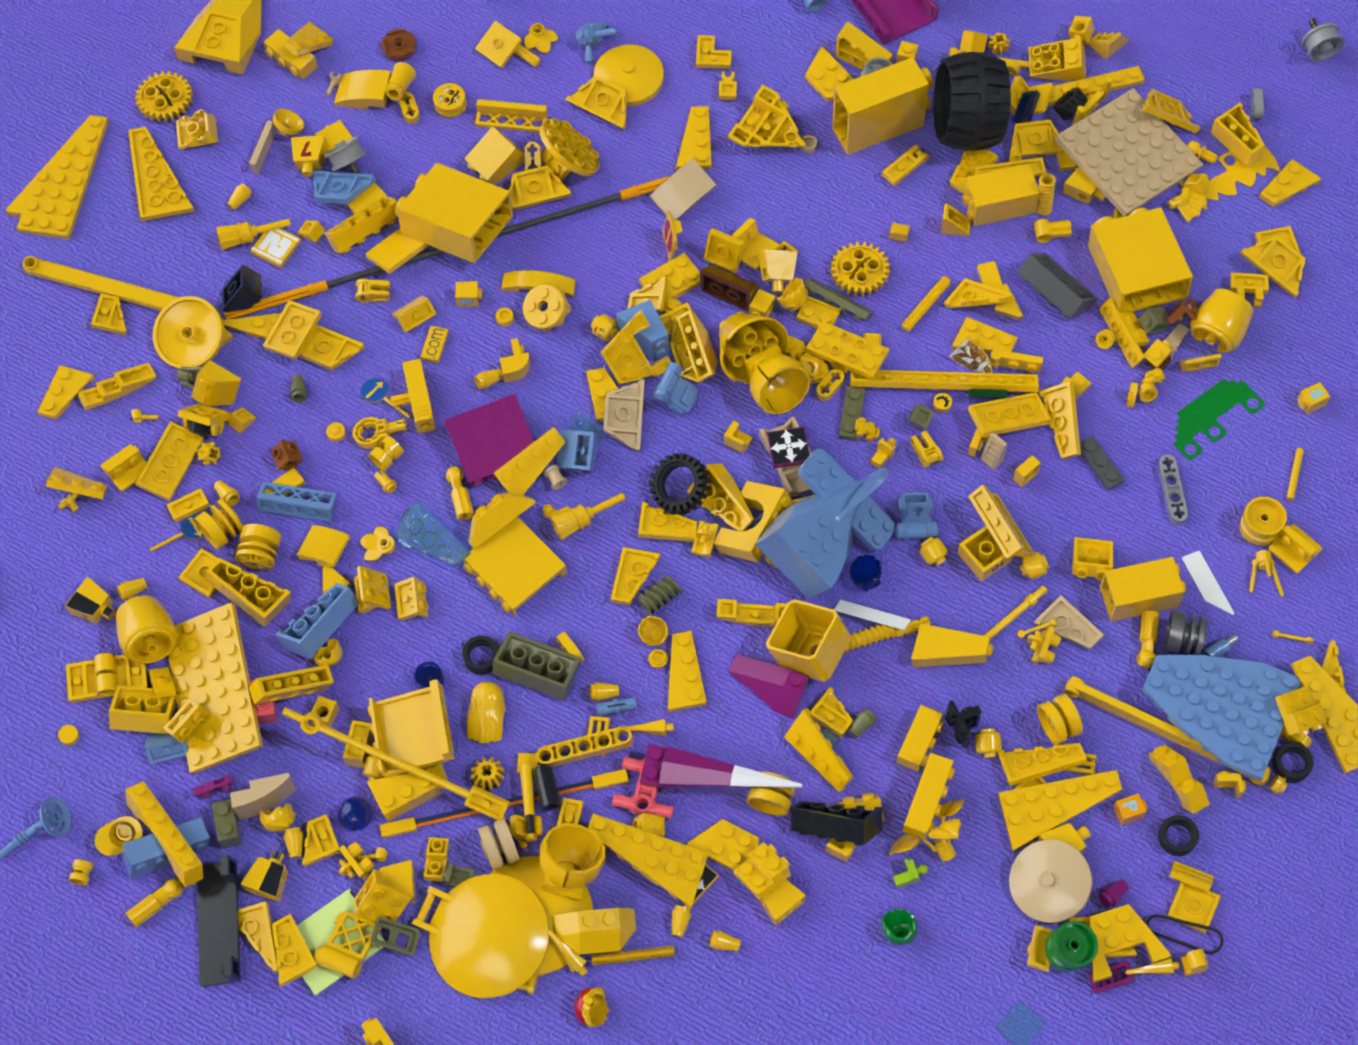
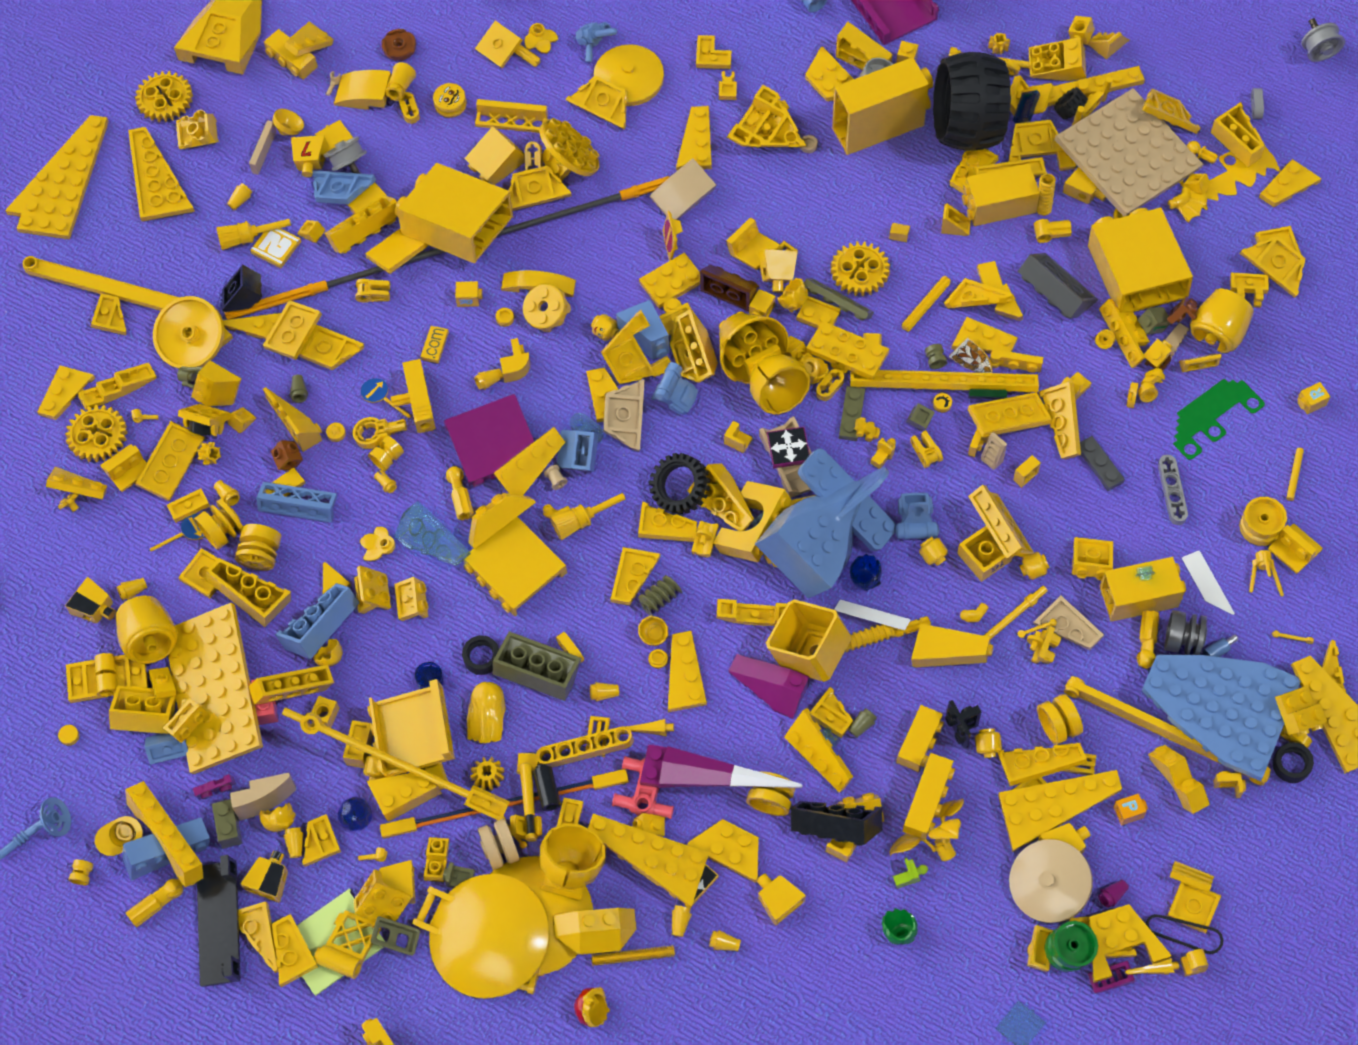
(96, 433): none -> yellow gear
(298, 424): none -> yellow wedge
(323, 545): yellow slope -> none
(351, 853): yellow hips -> none
(414, 313): yellow panel -> none
(573, 960): yellow piece -> none
(616, 706): medium blue pin -> none
(655, 293): yellow wing -> none
(723, 250): yellow tile -> none
(763, 870): yellow plate -> none
(905, 165): yellow plate -> none
(935, 355): none -> olive wheel
(973, 41): yellow panel -> none
(974, 615): none -> yellow arm
(1145, 573): none -> clear light blue plate
(1185, 822): black tyre -> none
(1278, 784): yellow plate -> none

